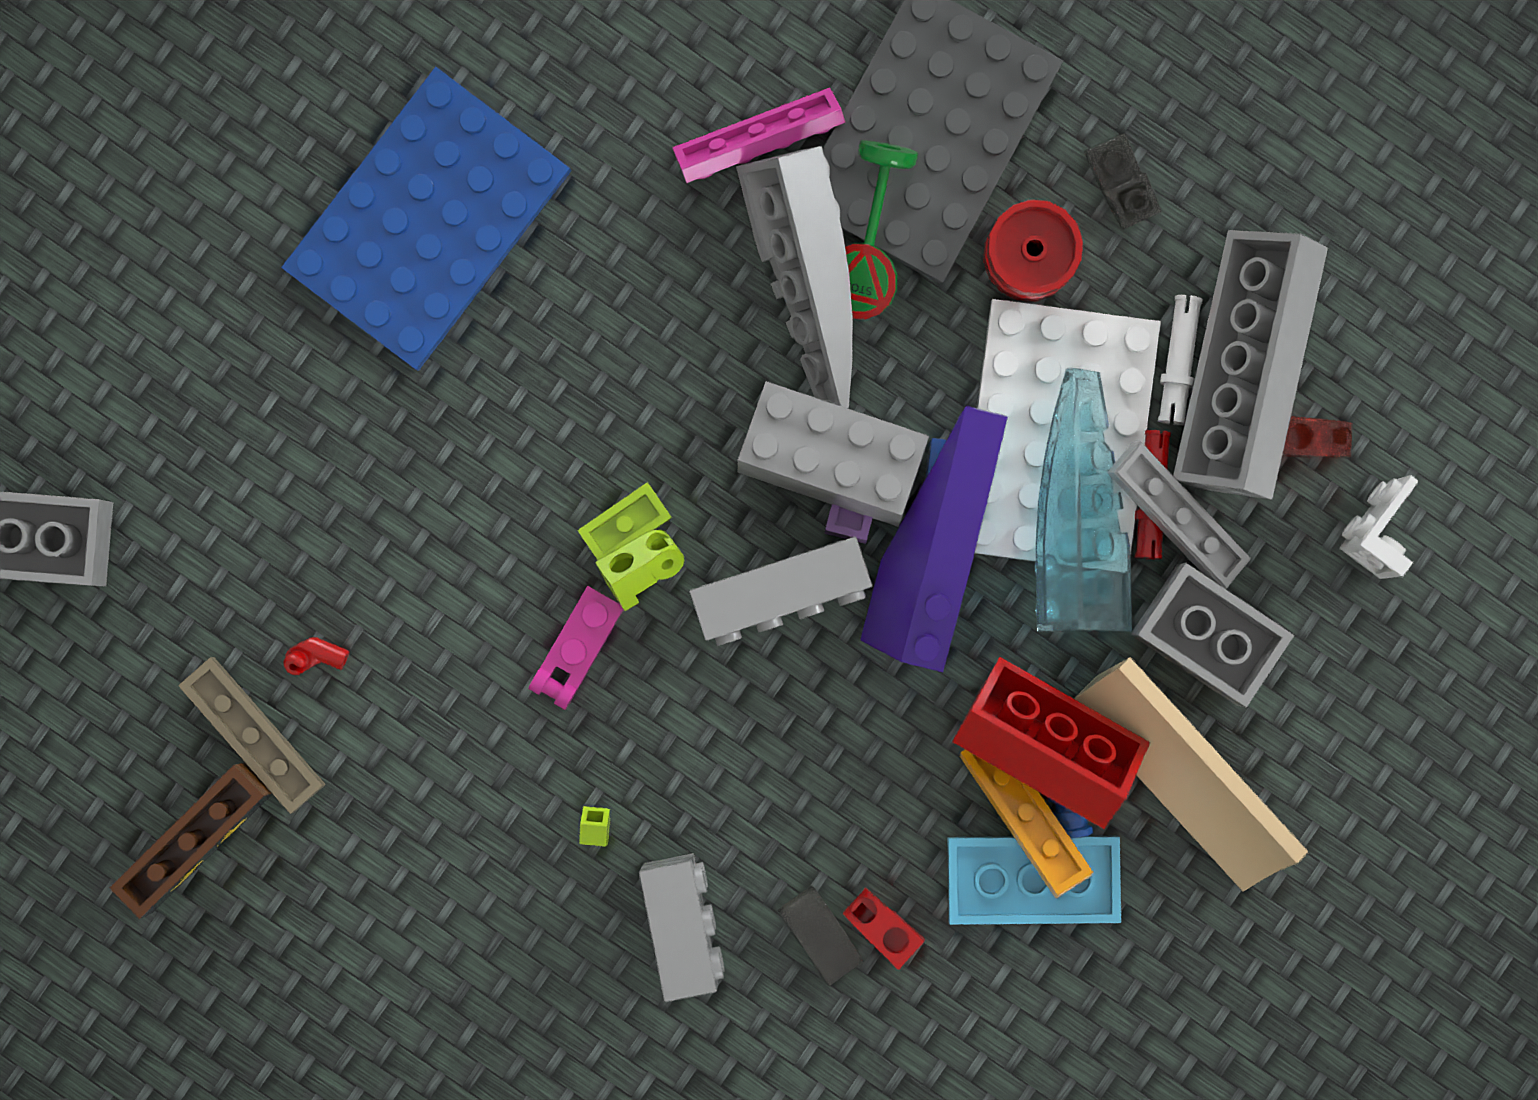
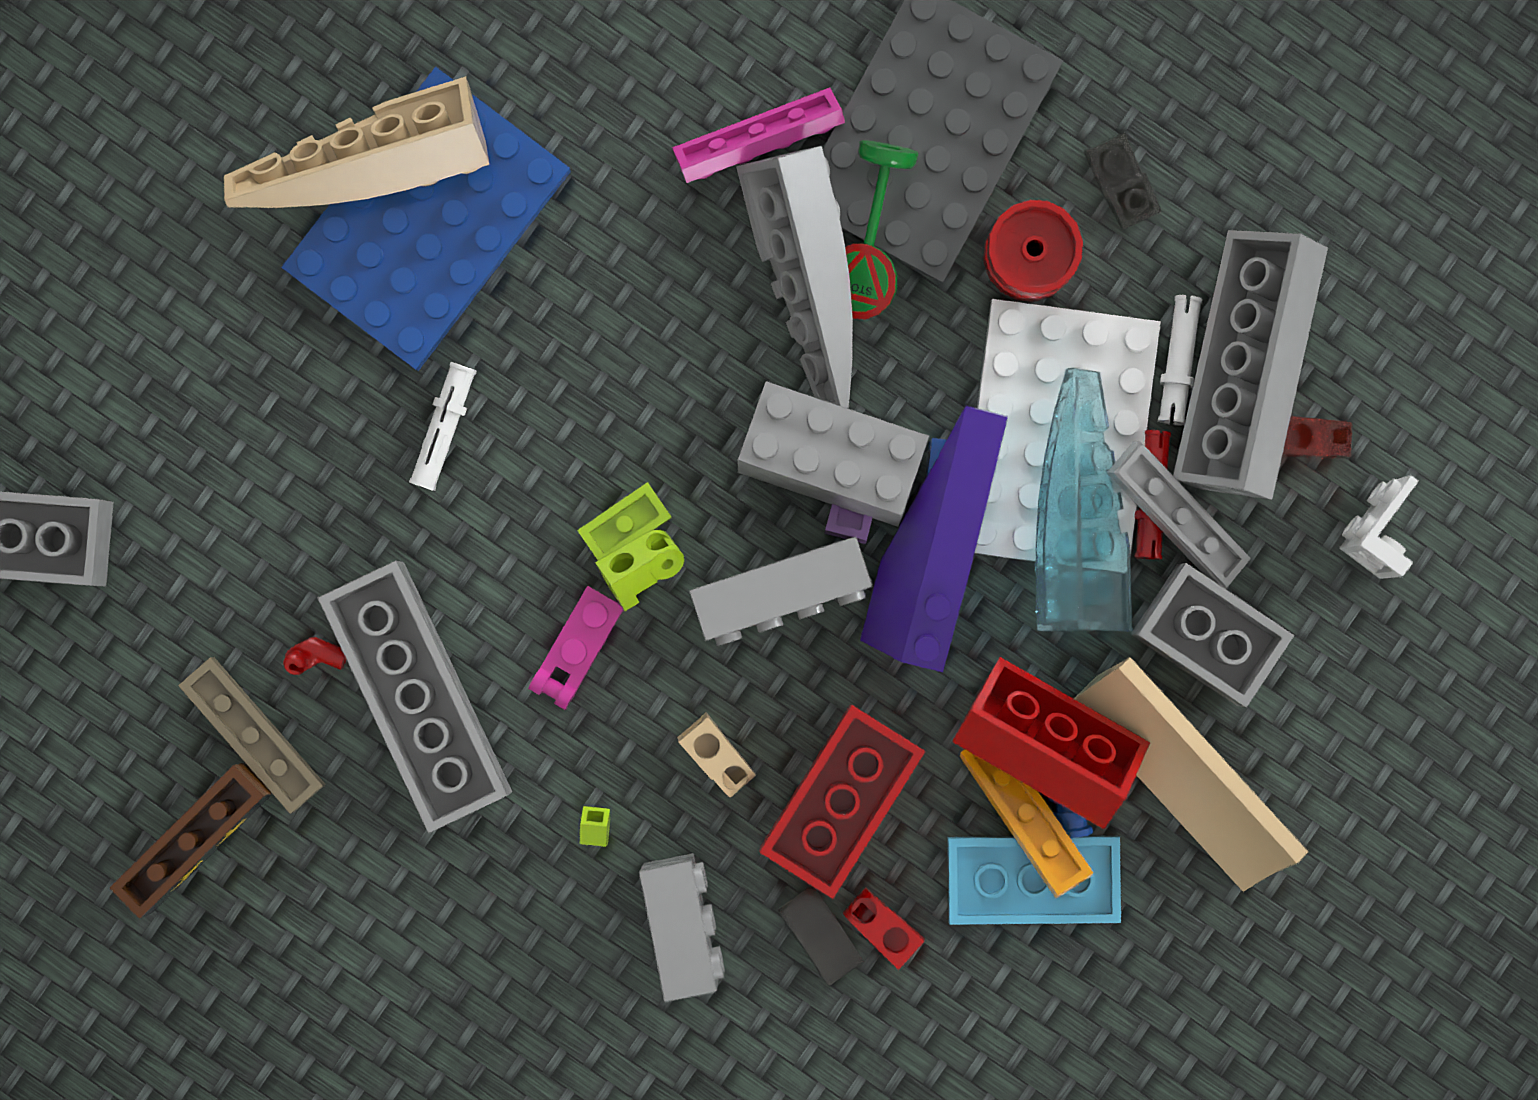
(398, 148): none -> tan wedge
(415, 695): none -> light grey brick
(442, 426): none -> white pin
(716, 755): none -> tan leg
(841, 801): none -> red brick

